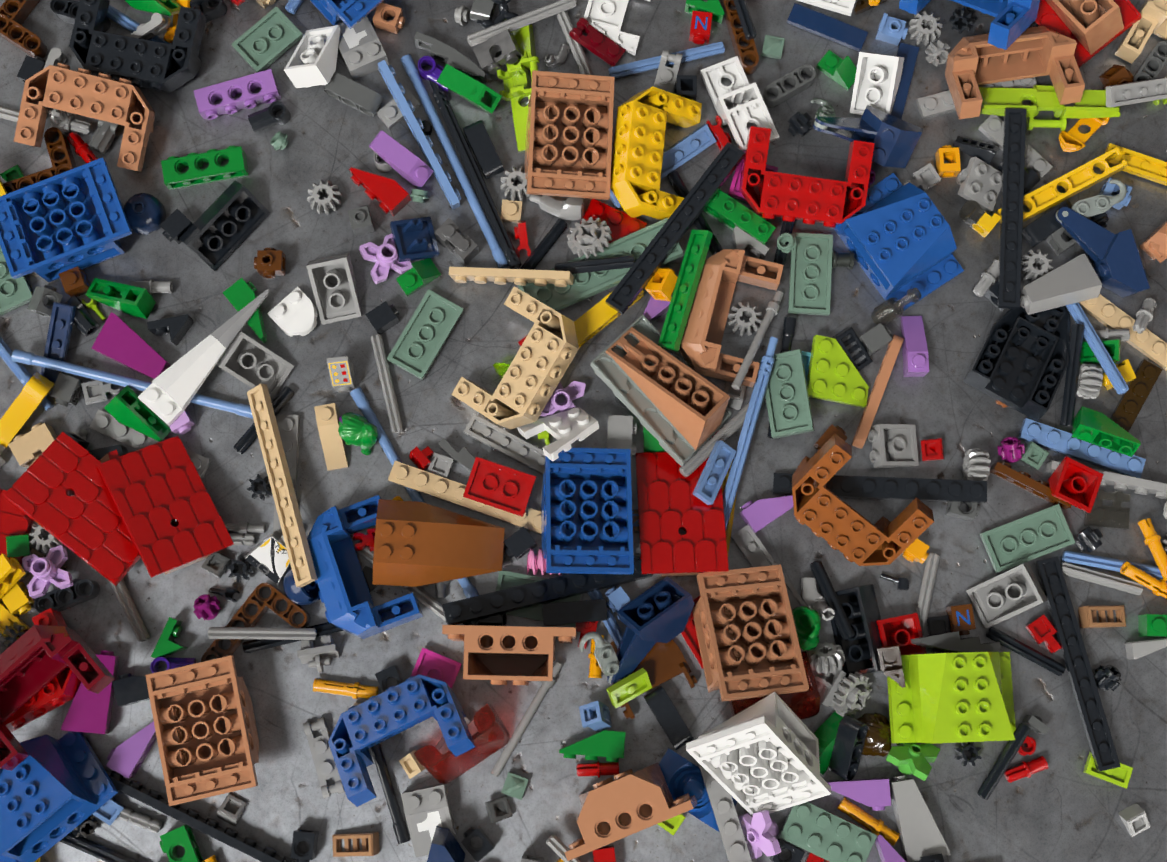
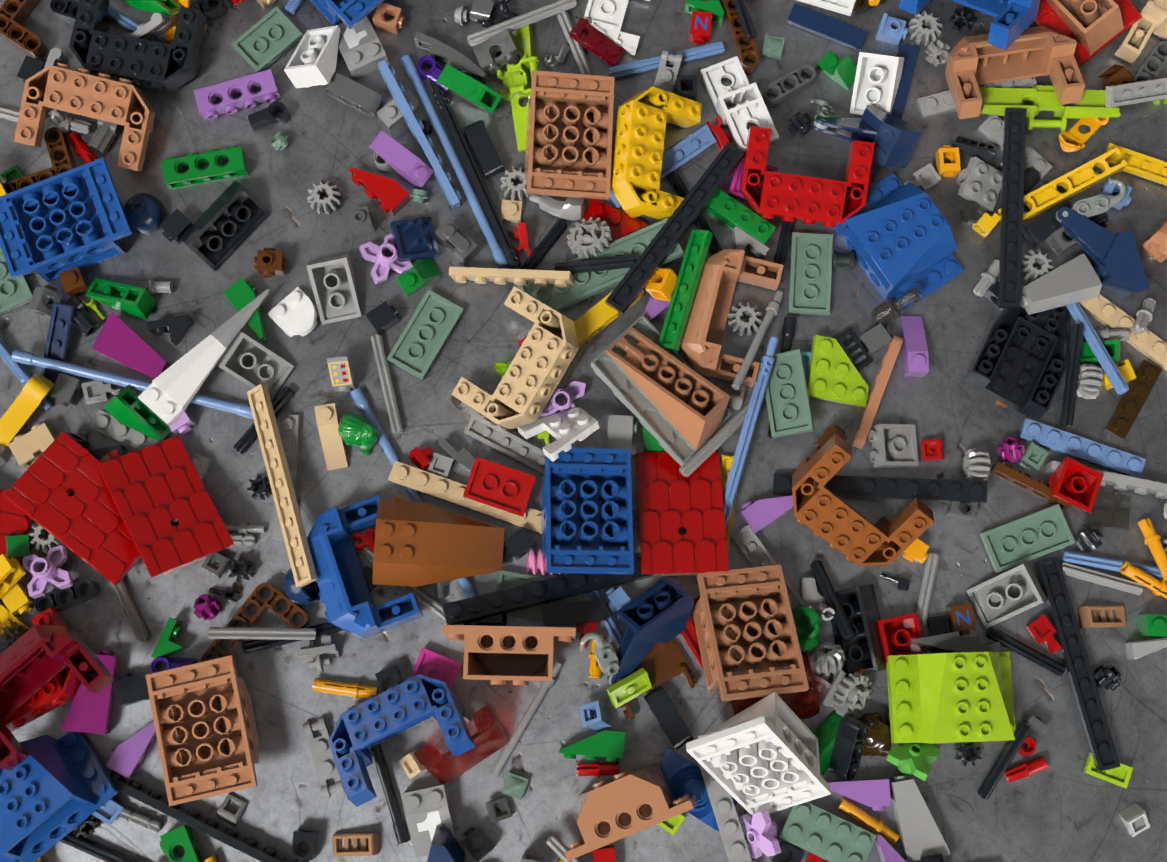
(270, 557): white torso -> none
(714, 472): medium blue plate -> none
(781, 242): sand green plate -> none
(891, 663): slope -> none
(1102, 431): green slope -> none

